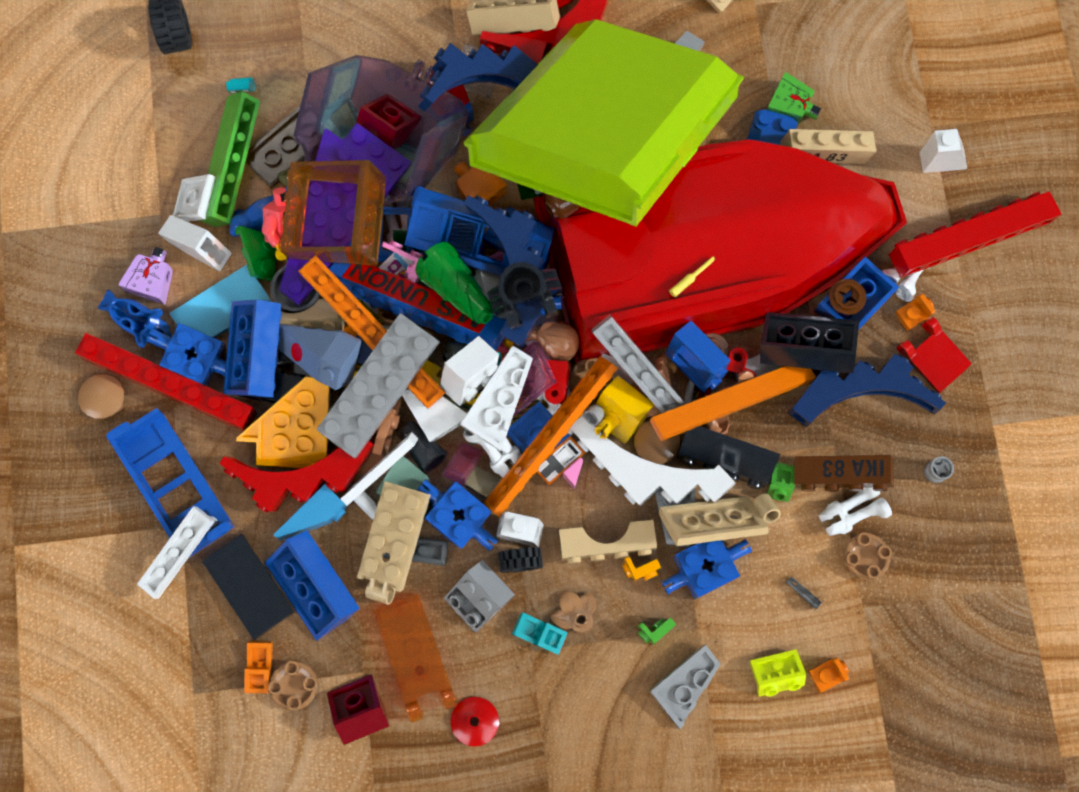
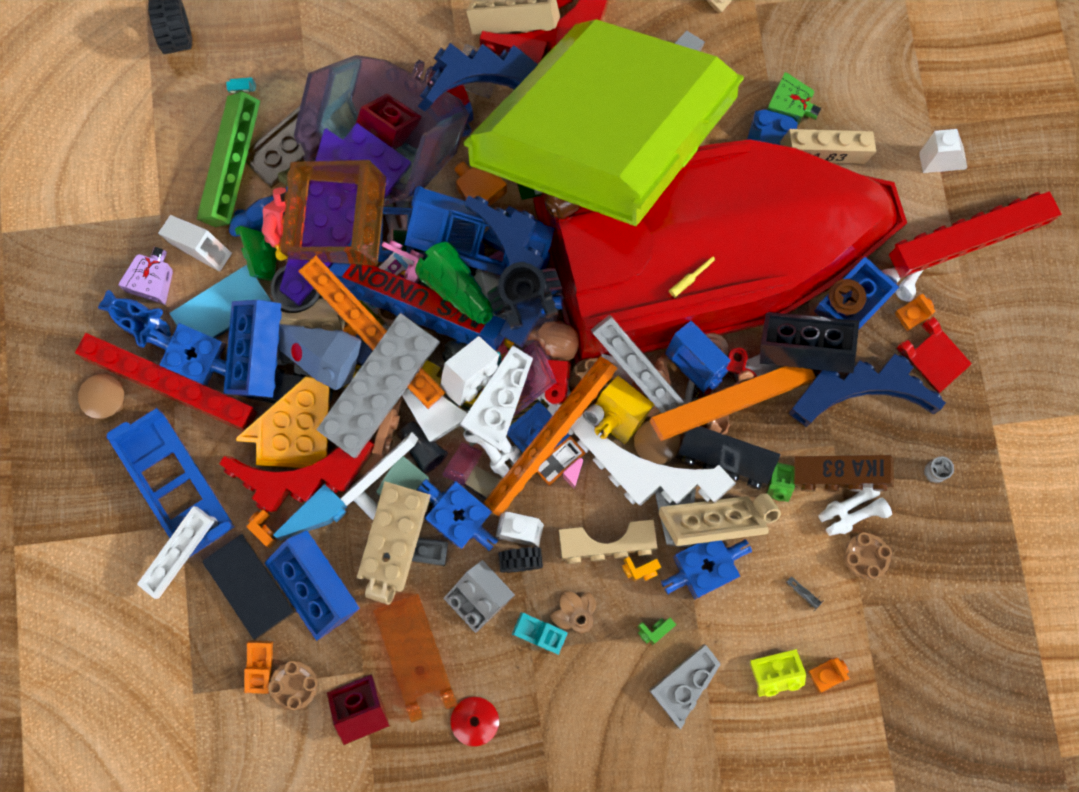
(194, 198): white tile -> none
(263, 533): none -> orange bracket

